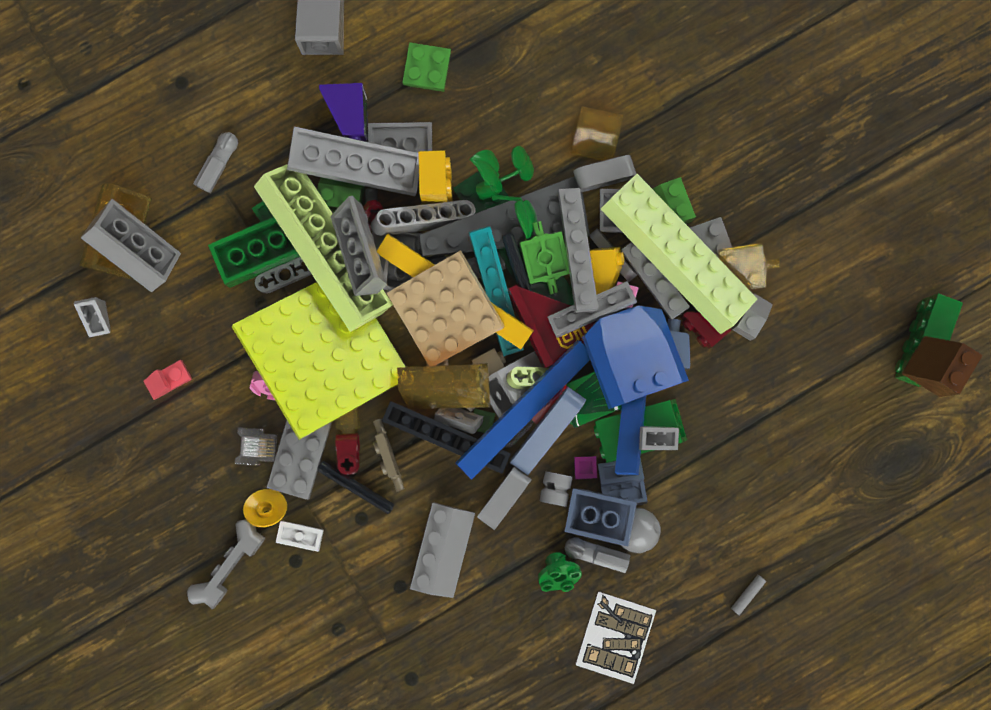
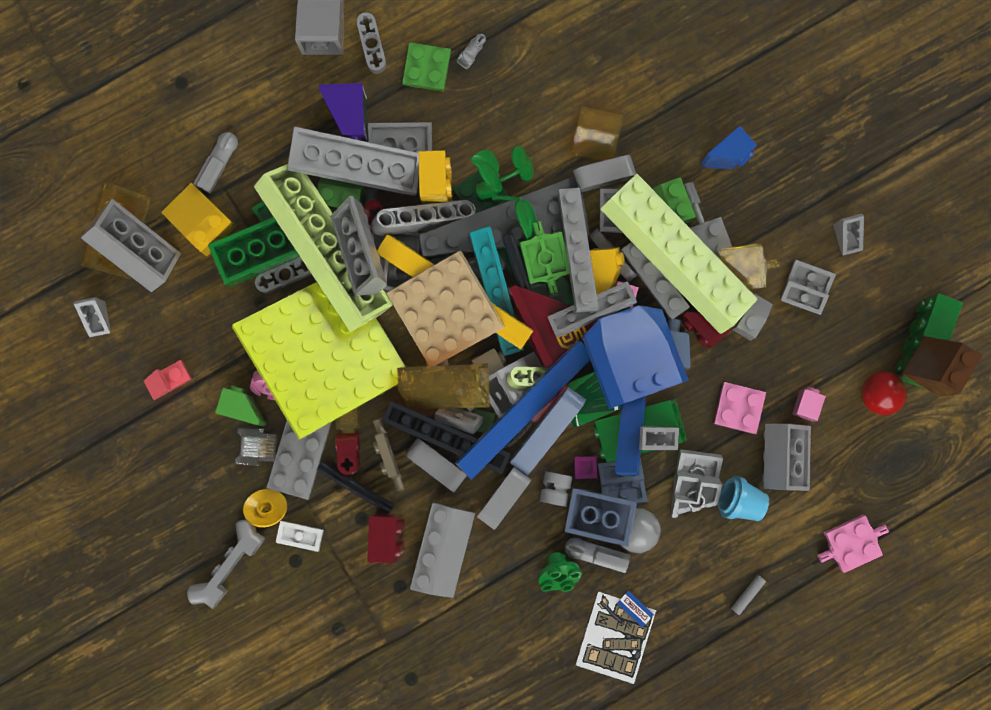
(198, 218): none -> yellow slope
(240, 406): none -> bright green slope
(380, 55): none -> light grey beam
(385, 537): none -> dark red brick
(435, 464): none -> light grey beam
(468, 55): none -> light grey piece
(635, 609): none -> sticker
(694, 200): none -> light grey axle
(696, 482): none -> light grey slope
(732, 151): none -> blue slope
(739, 408): none -> bright pink plate
(742, 500): none -> medium azure piece
(787, 457): none -> light grey slope
(807, 286): none -> light grey slope
(809, 404): none -> bright pink brick
(850, 234): none -> light grey slope
(853, 543): none -> bright pink plate
(884, 393): none -> red piece

